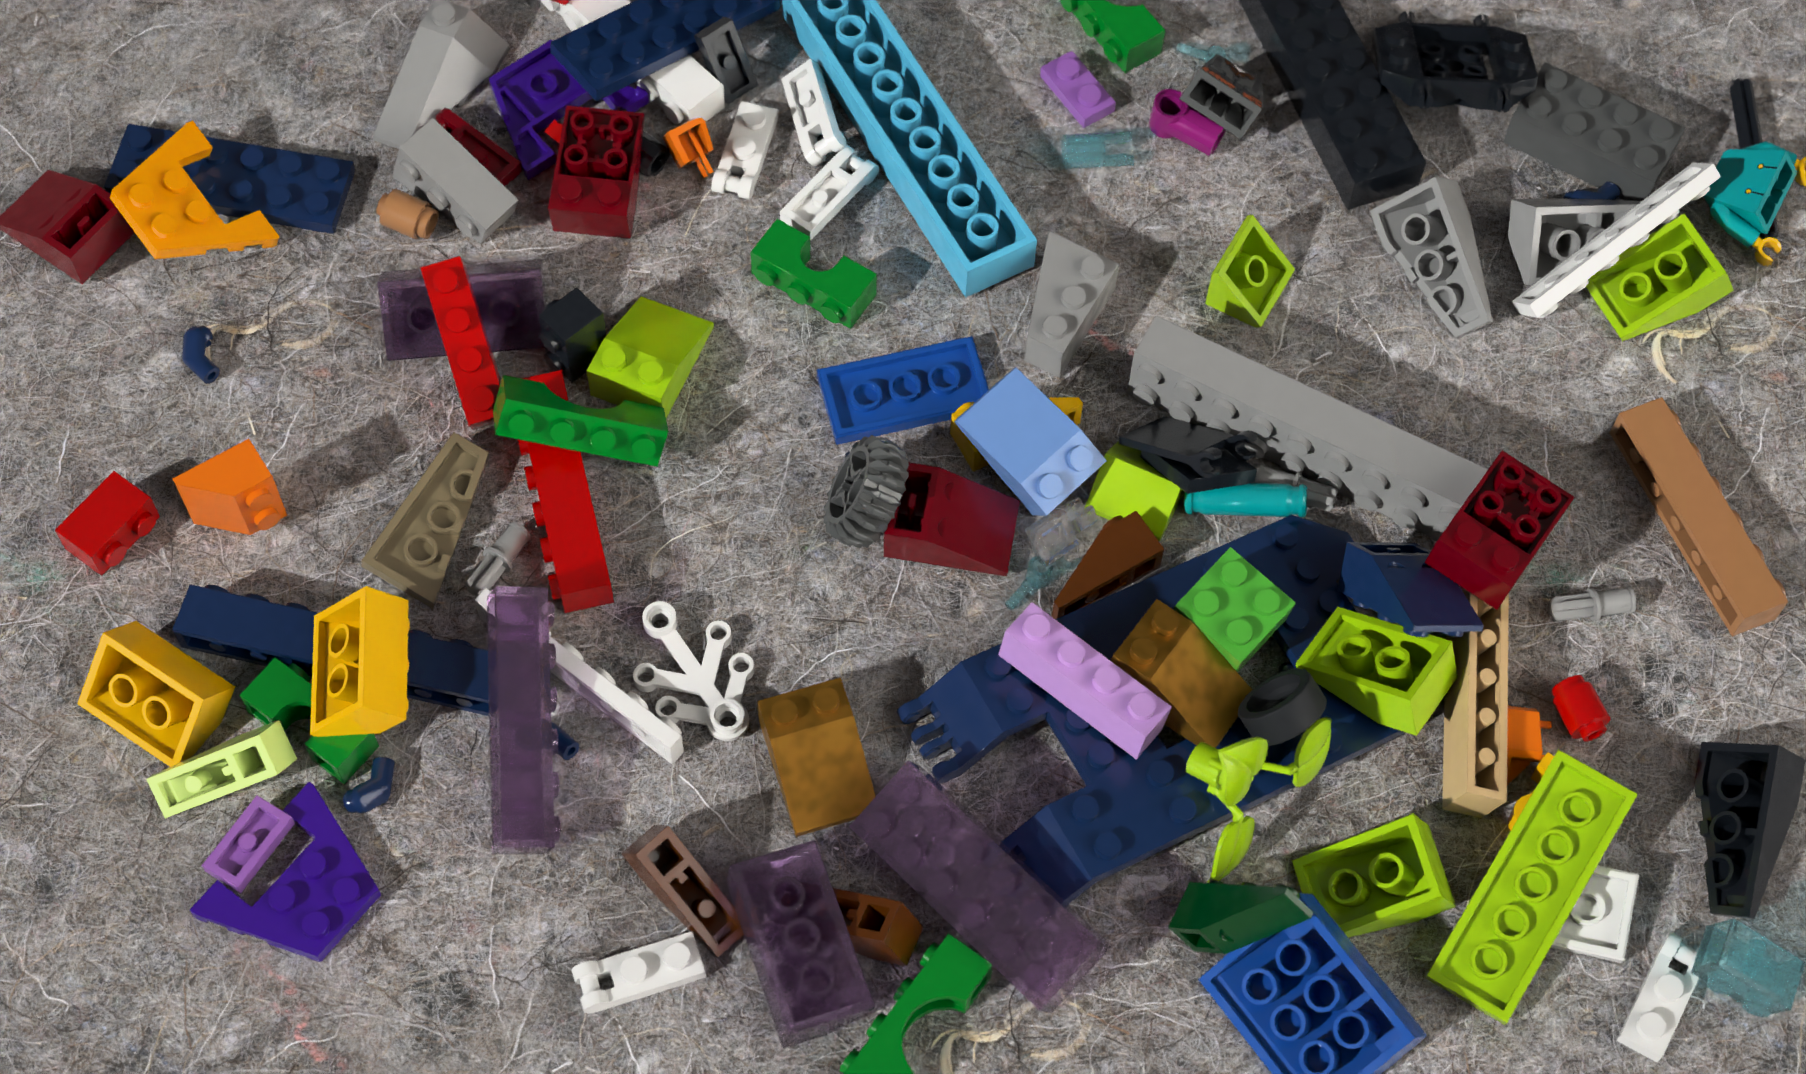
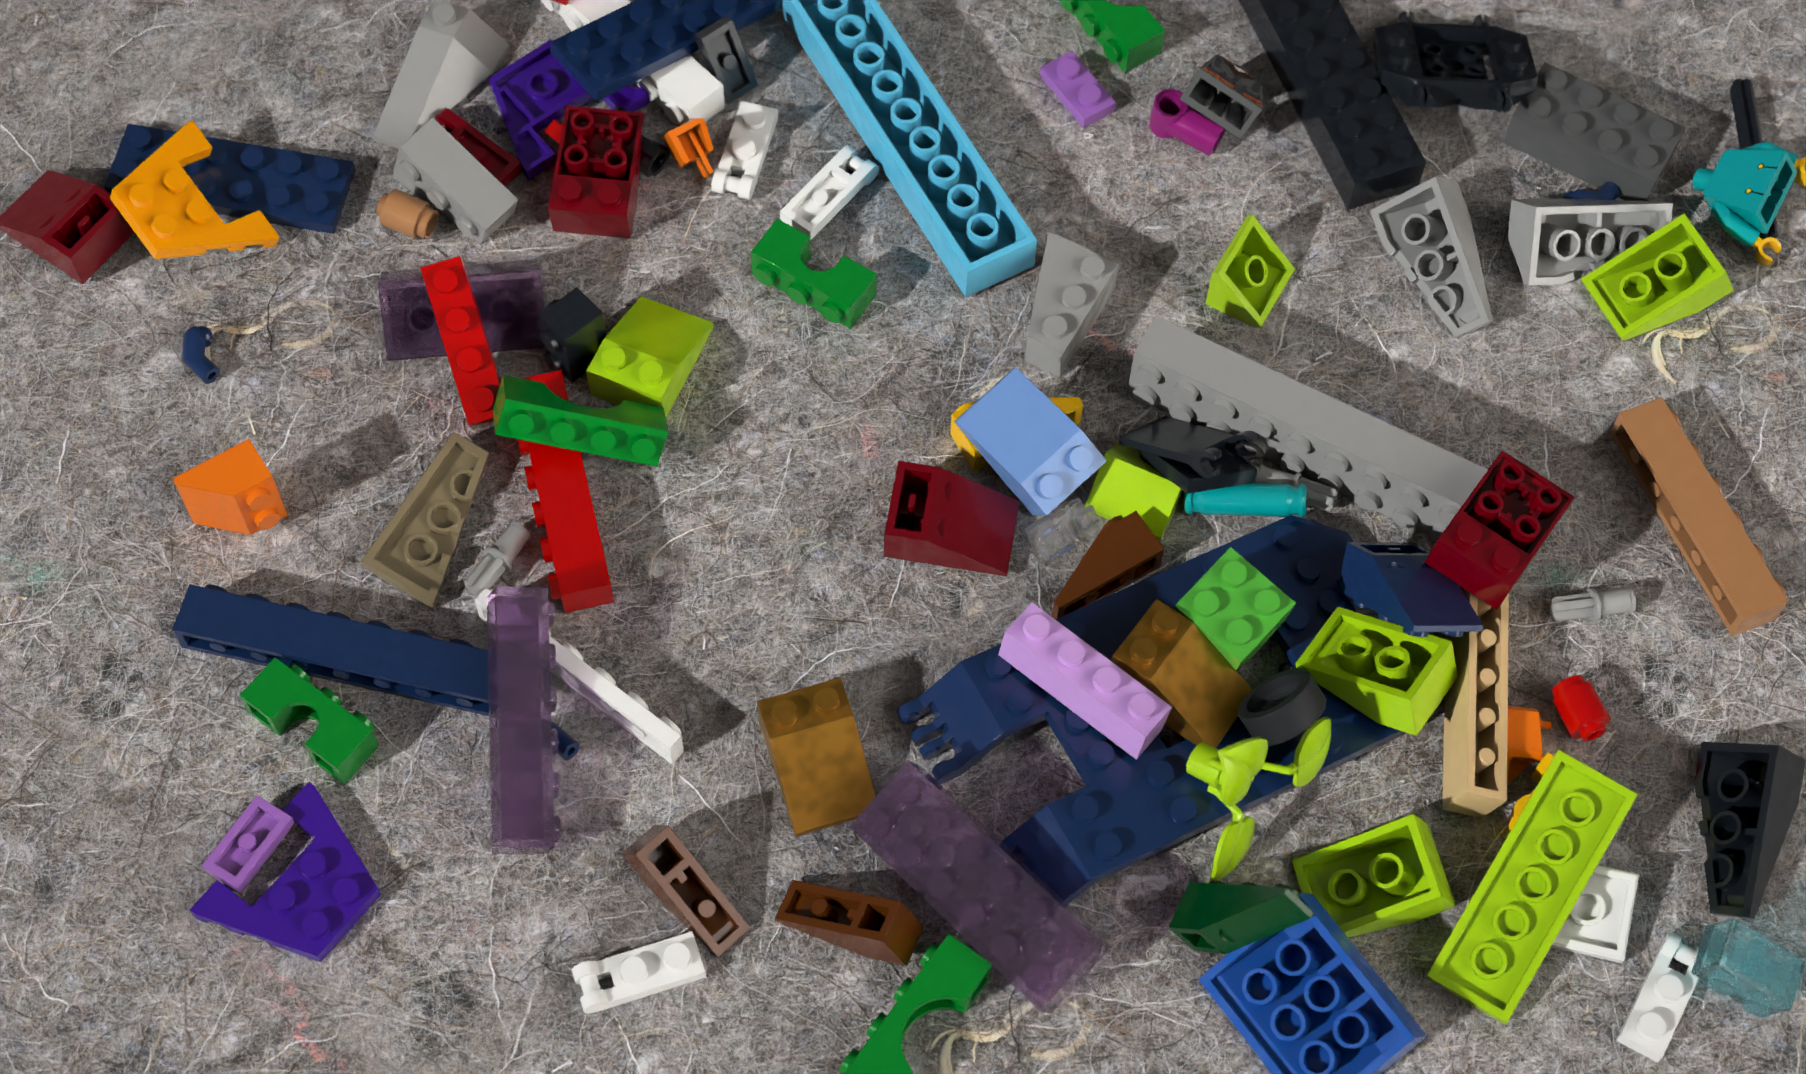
(108, 523): red brick -> none
(154, 693): yellow slope -> none
(223, 769): yellowish green slope -> none
(360, 665): yellow slope -> none
(373, 791): dark blue arm -> none
(696, 678): white plant -> none
(798, 943): clear purple slope -> none
(812, 112): white plate -> none
(866, 491): dark grey gear -> none
(901, 389): blue tile -> none
(1032, 580): clear light blue hand -> none
(1089, 150): clear light blue hinge -> none
(1201, 54): clear light blue hand -> none
(1626, 232): white plate -> none

